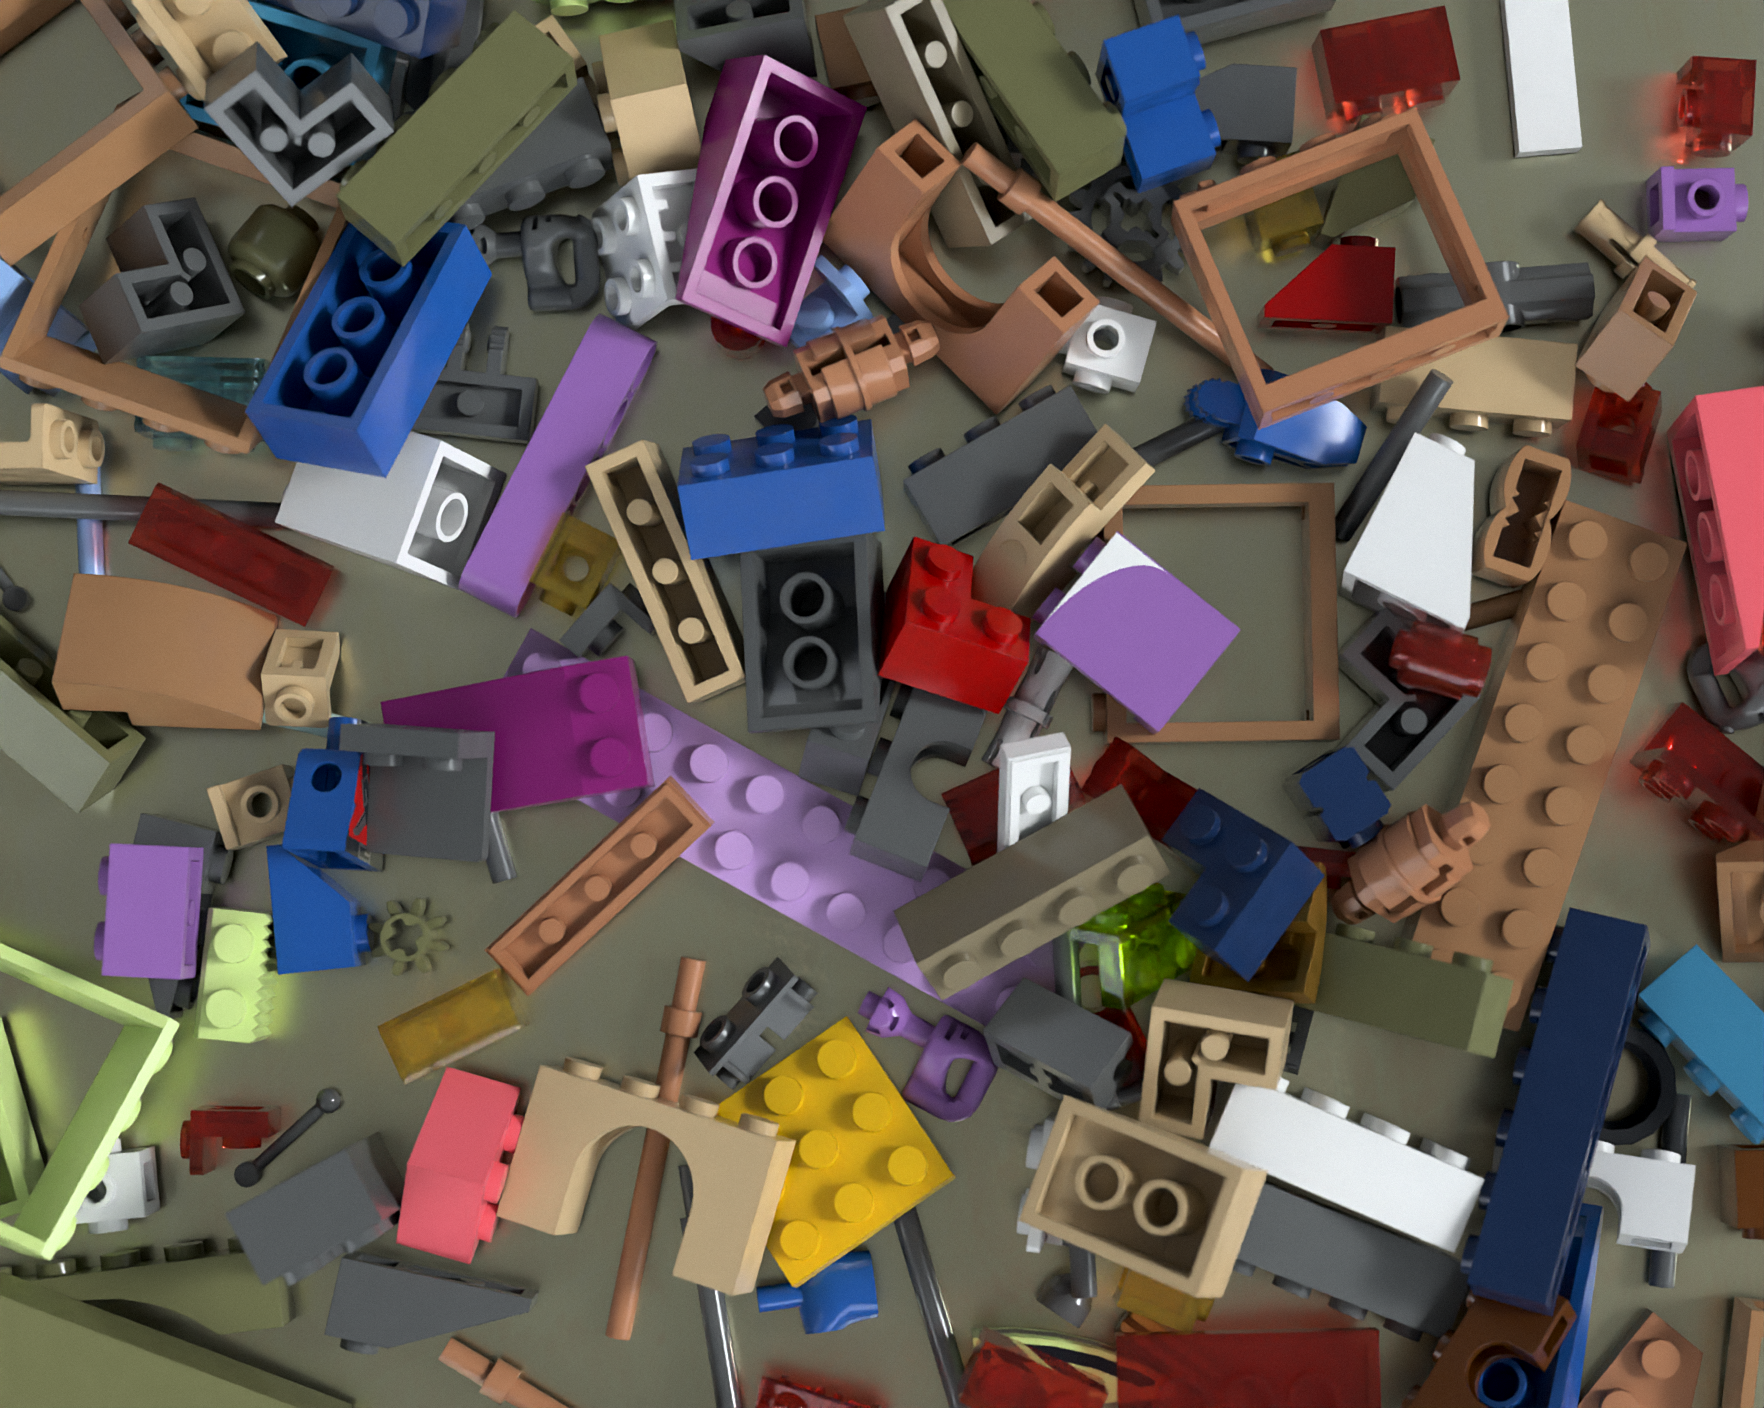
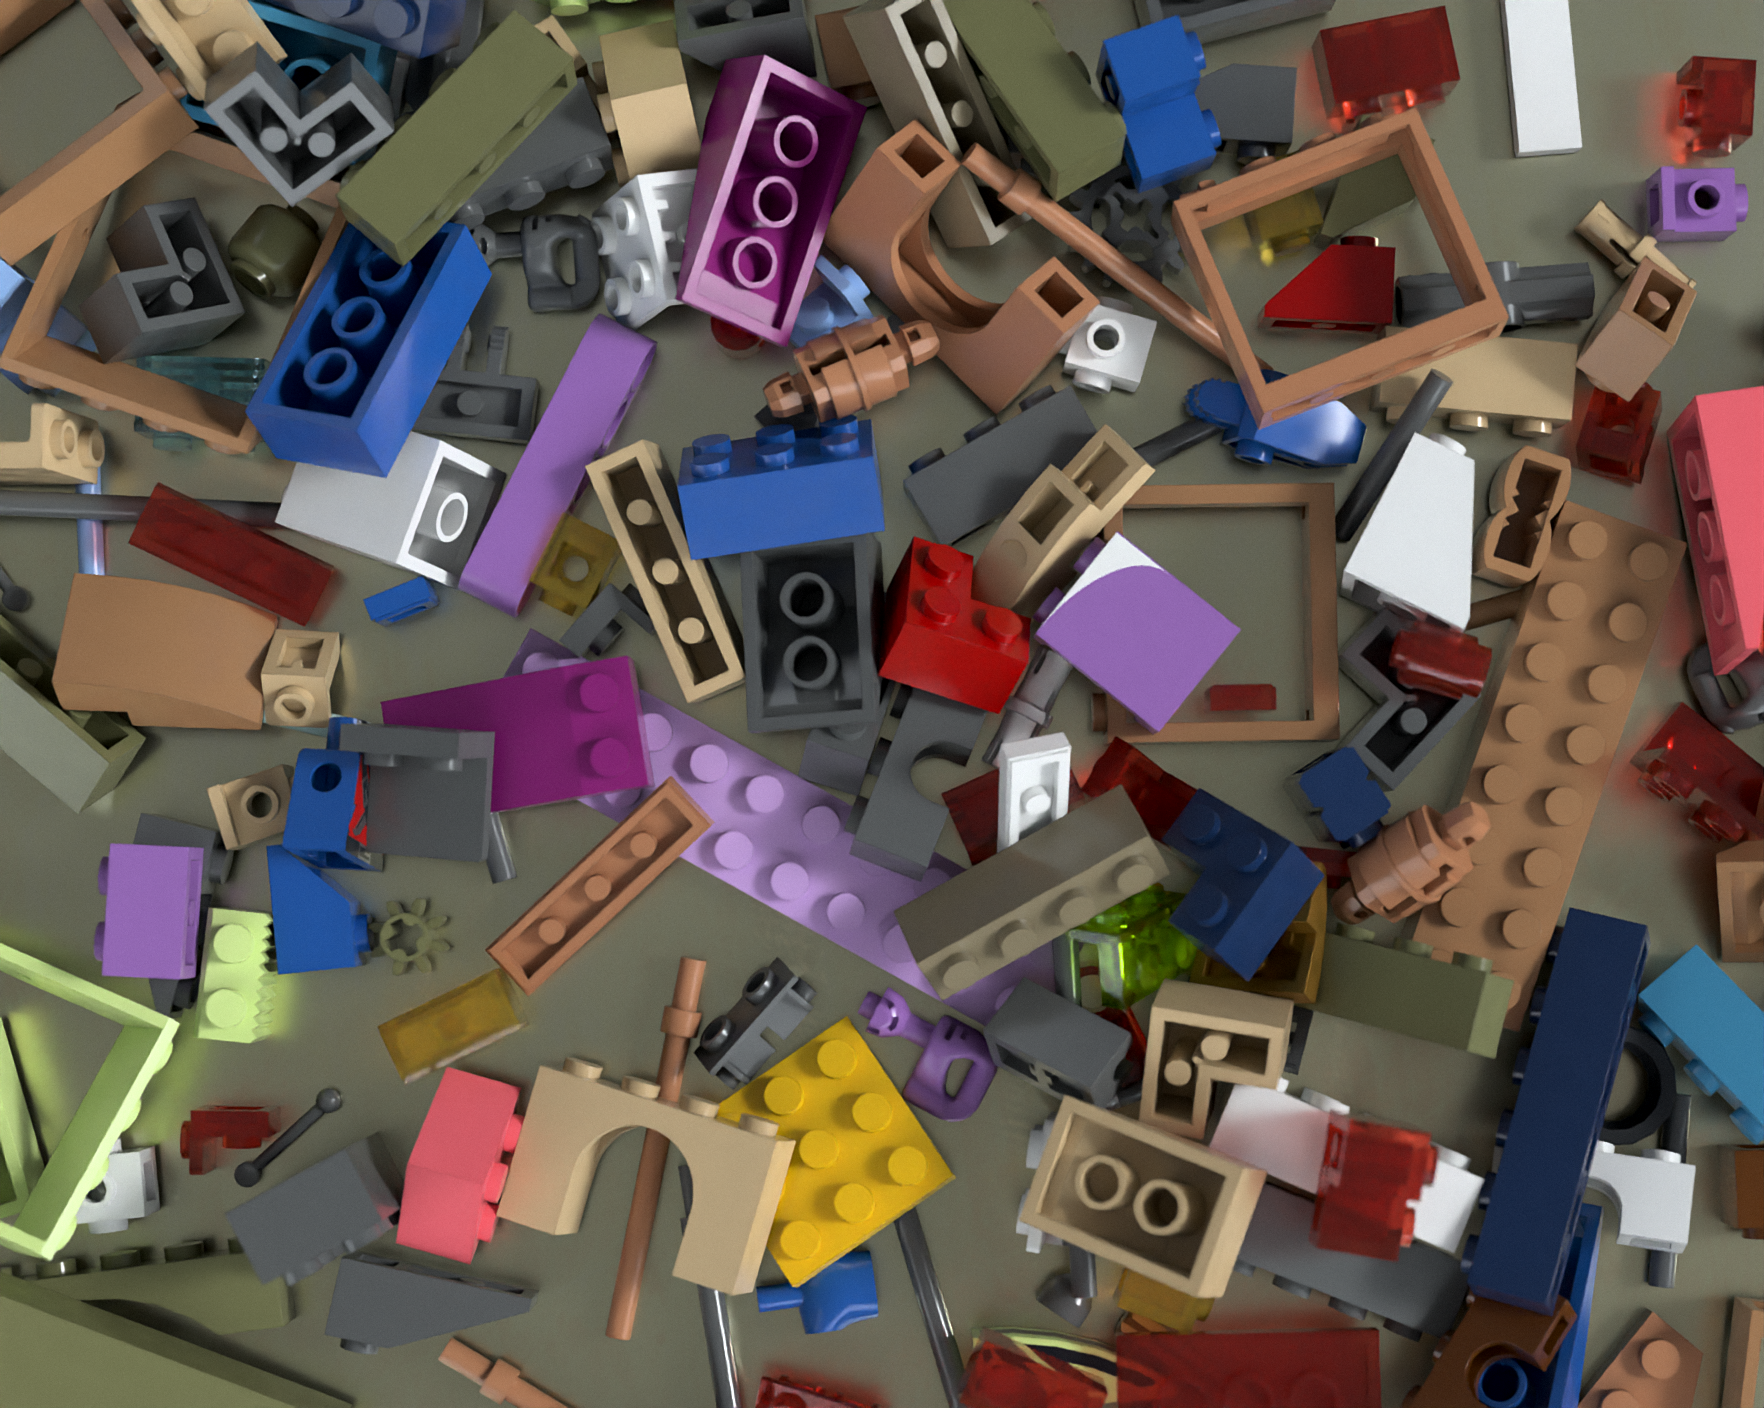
(402, 601): none -> blue tile
(1240, 699): none -> clear red tile
(1365, 1184): none -> clear red brick

